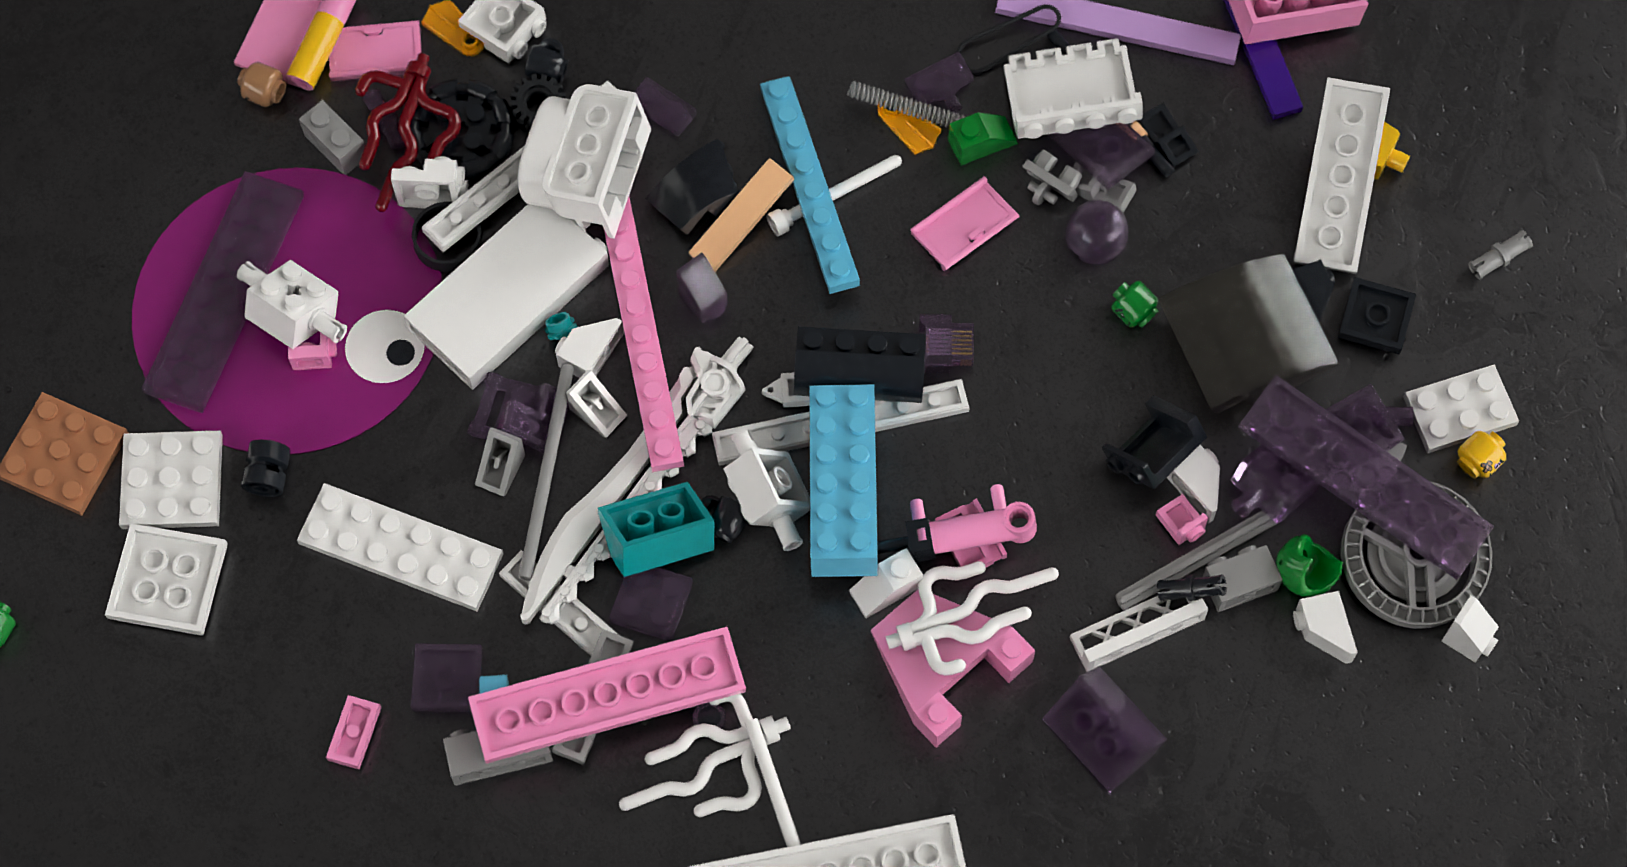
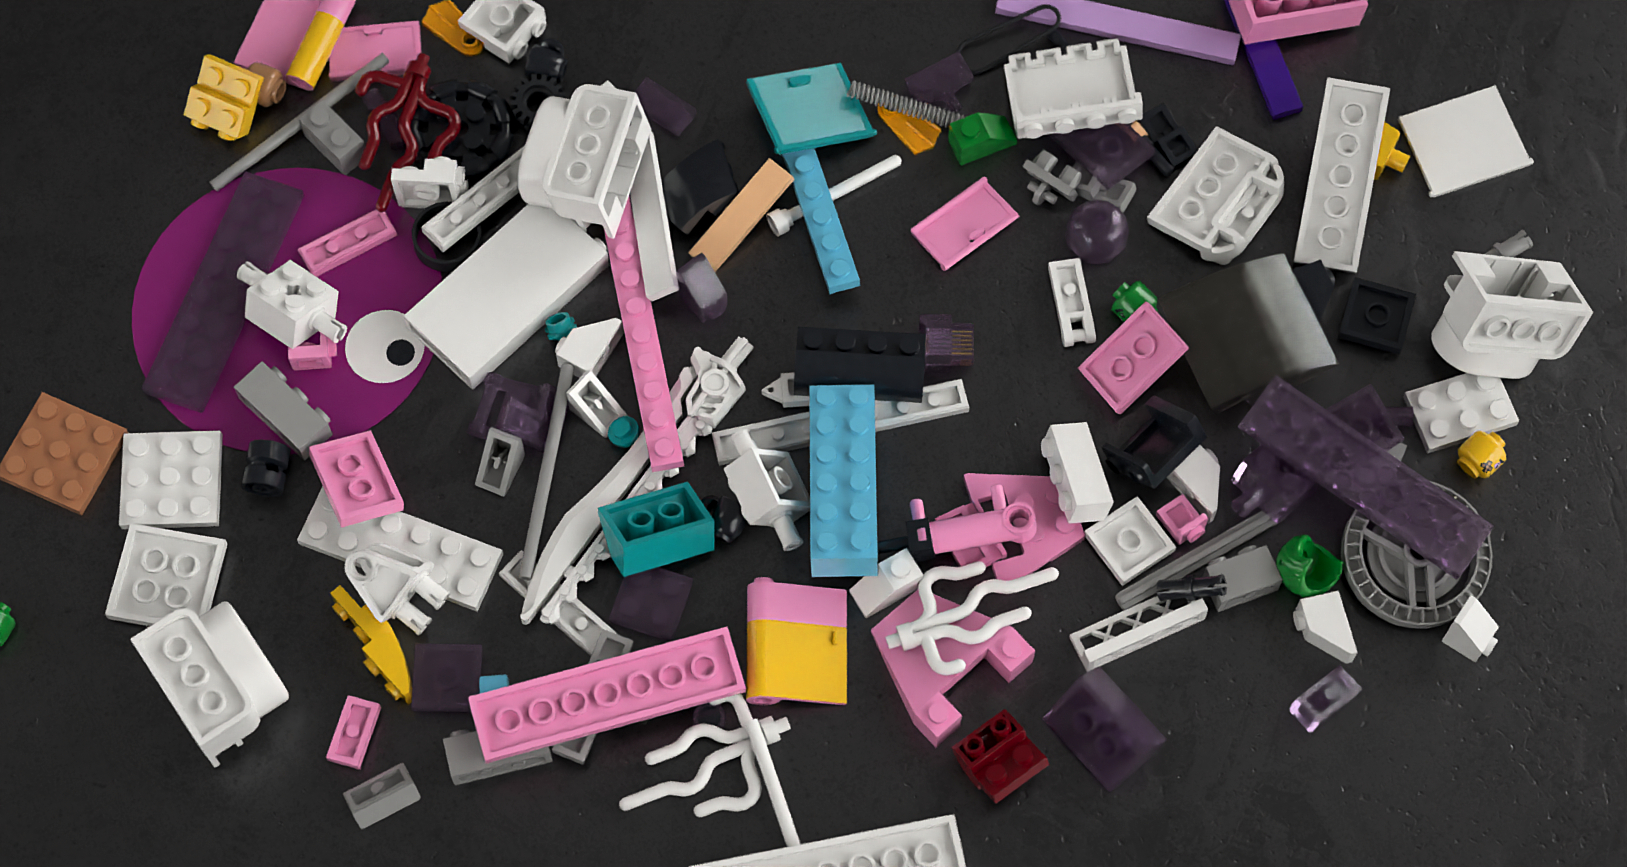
(212, 675): none -> white brick
(223, 98): none -> yellow plate
(283, 409): none -> light grey brick
(293, 126): none -> light grey piece
(347, 242): none -> bright pink tile
(356, 478): none -> bright pink plate
(382, 651): none -> yellow slope
(382, 796): none -> light grey slope
(392, 582): none -> white piece
(624, 431): none -> teal plate
(653, 226): none -> white tile
(796, 643): none -> yellow door
(809, 108): none -> teal piece
(999, 756): none -> dark red brick
(1053, 532): none -> bright pink wing
(1071, 301): none -> white plate
(1077, 472): none -> white brick
(1129, 541): none -> white plate
(1133, 358): none -> bright pink tile
(1221, 197): none -> white plate
(1324, 699): none -> clear purple slope
(1464, 141): none -> white piece
(1507, 315): none -> white brick

